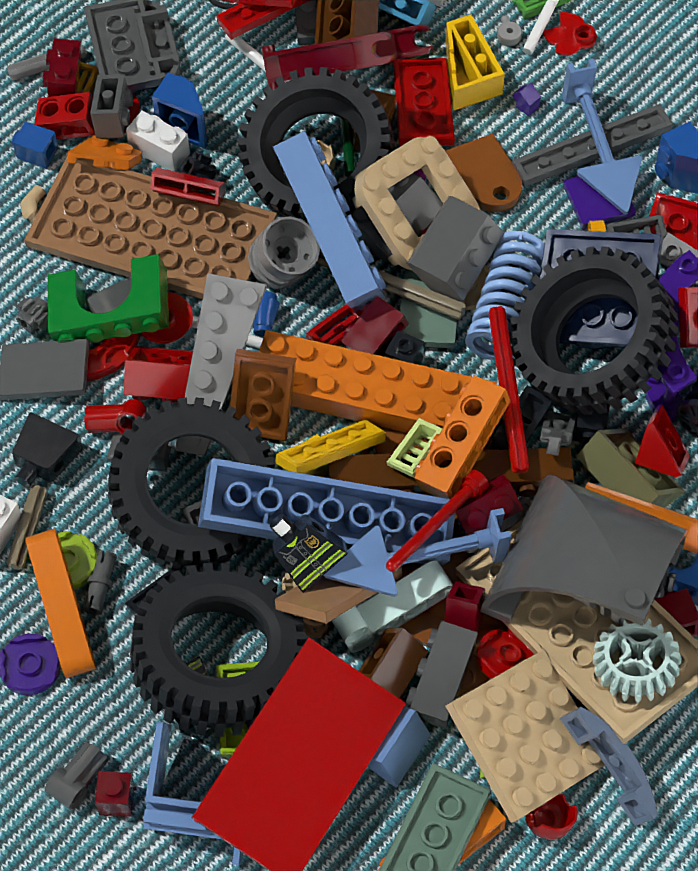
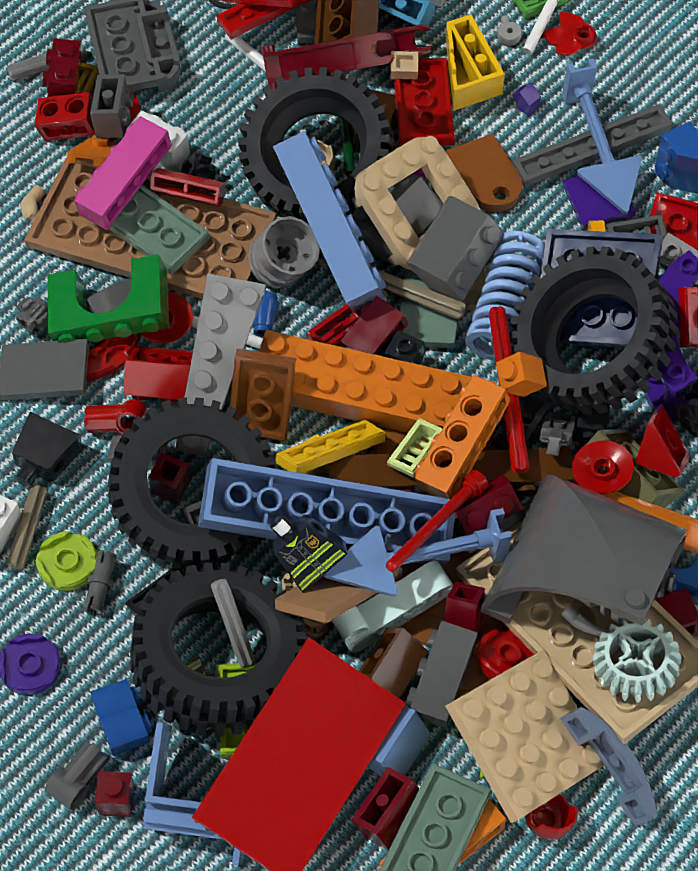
(35, 144): blue brick -> none
(60, 603): orange beam -> none
(120, 716): none -> blue brick
(122, 172): none -> dark pink brick
(159, 229): none -> sand green tile
(169, 478): none -> dark red brick
(179, 106): blue slope -> none
(233, 622): none -> light grey axle
(386, 808): none -> dark red brick
(404, 65): none -> tan tile
(521, 374): none -> orange brick
(581, 622): none -> light grey helmet
(600, 457): none -> red dish

